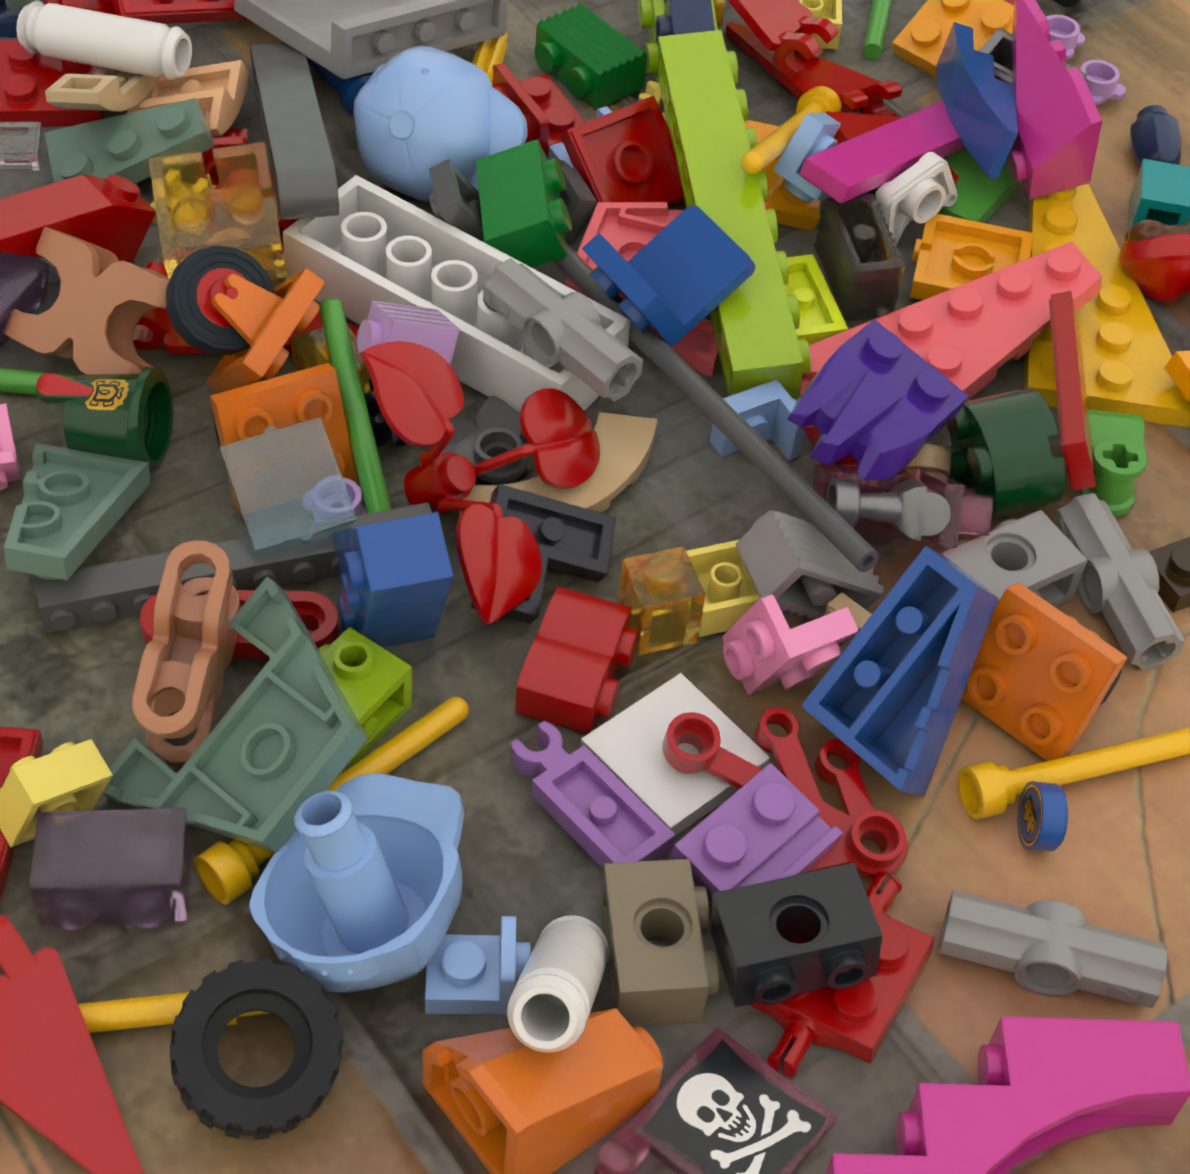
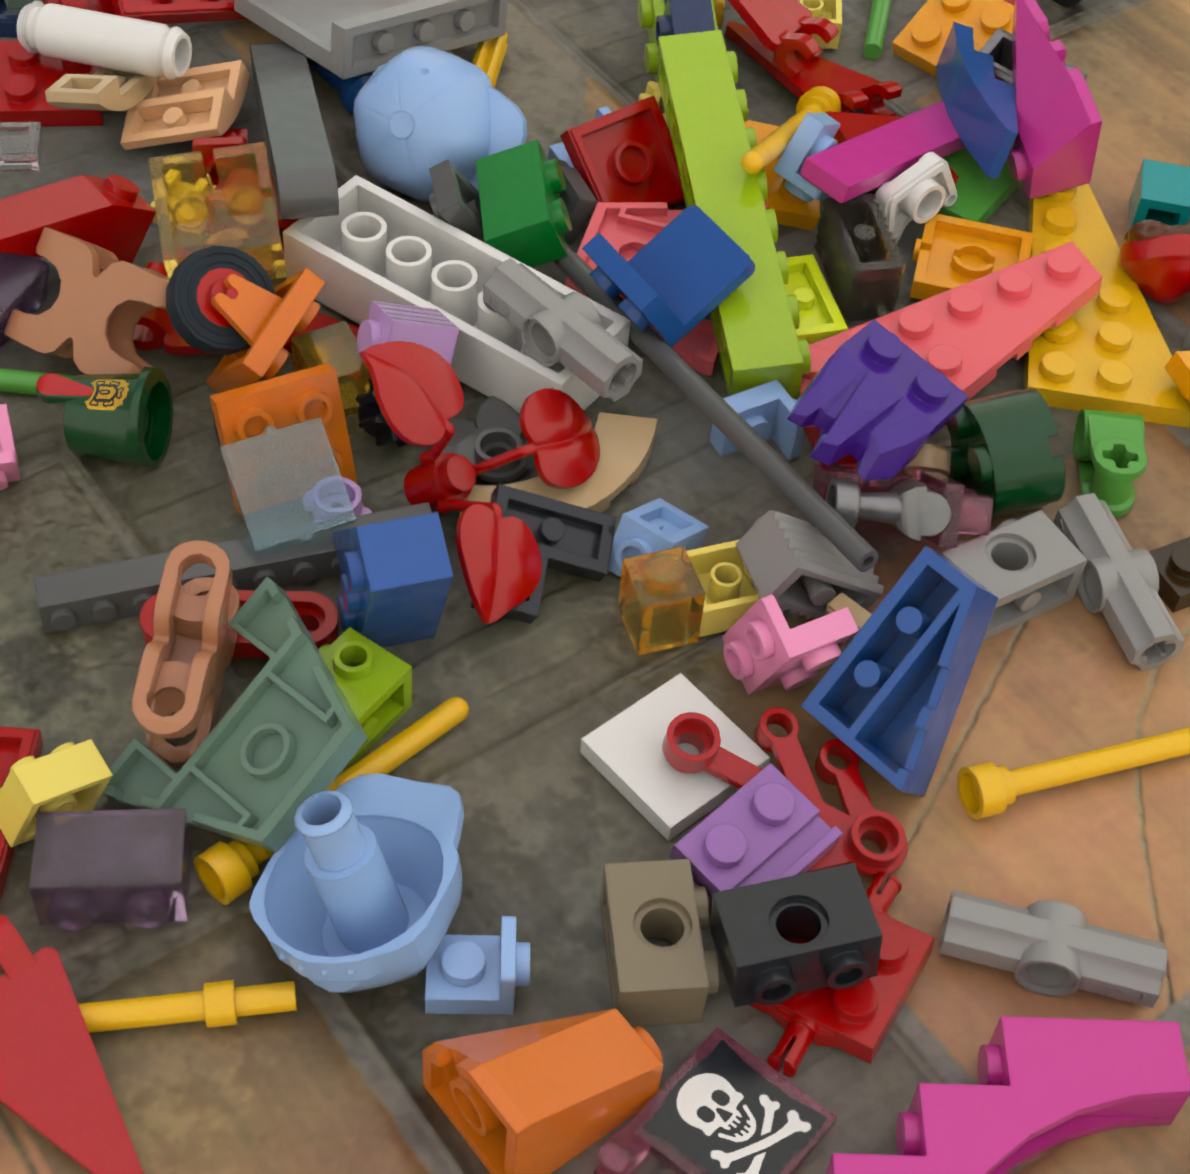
(69, 508): sand green wing -> none
(126, 141): sand green wing -> none
(246, 989): black tyre -> none
(354, 406): bright green piece -> none
(542, 104): red bracket -> none
(558, 984): white axle -> none
(575, 660): red brick -> none
(589, 56): green brick -> none
(591, 801): medium lavender plate -> none
(653, 529): none -> light blue bracket
(1041, 673): orange plate -> none
(1042, 816): blue tile -> none
(1067, 31): lavender plate -> none
(1071, 391): red tile -> none
(1103, 81): lavender plate -> none
(1156, 136): dark blue plant -> none

